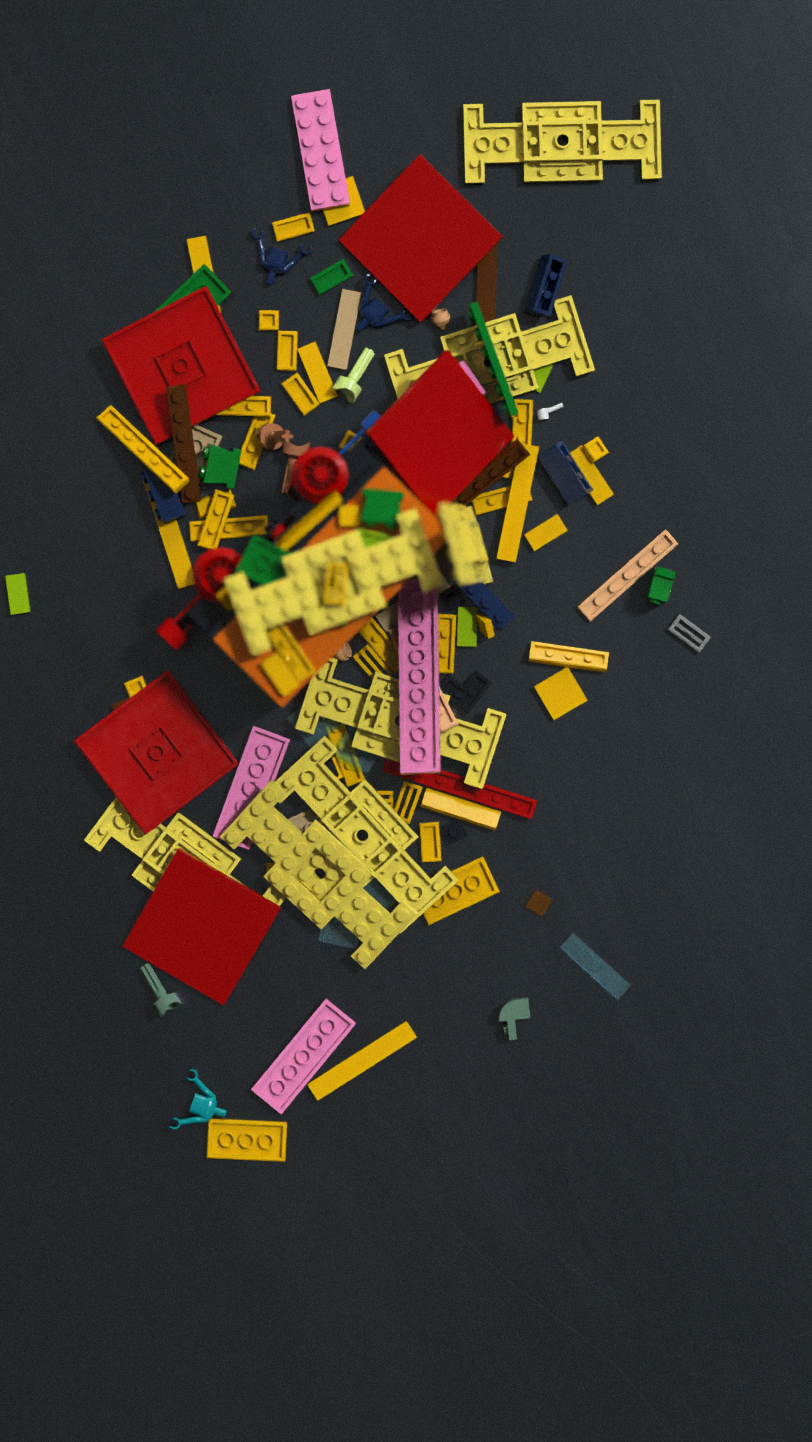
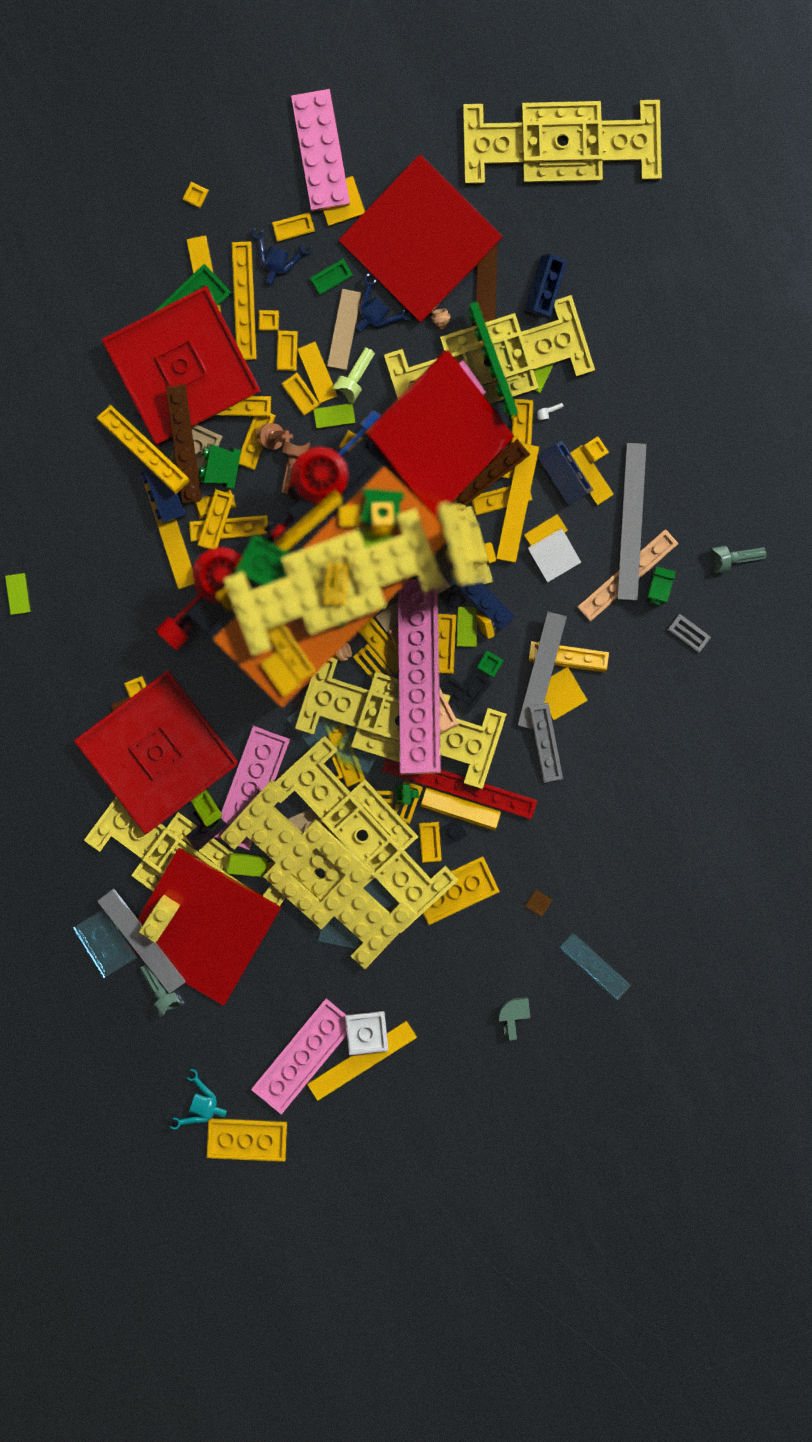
(105, 943): none -> clear light blue tile
(147, 949): none -> light grey tile
(159, 918): none -> light yellow brick
(195, 195): none -> yellow tile
(202, 835): none -> black plate
(206, 808): none -> lime tile
(244, 299): none -> yellow tile
(246, 864): none -> lime tile
(334, 416): none -> lime tile
(366, 1033): none -> white tile
(382, 526): none -> yellow bracket
(404, 794): none -> green tile
(490, 552): none -> yellow tile
(490, 663): none -> green tile
(542, 666): none -> light grey tile
(546, 742): none -> light grey tile
(554, 555): none -> white tile
(632, 521): none -> light grey tile
(724, 558): none -> sand green piece

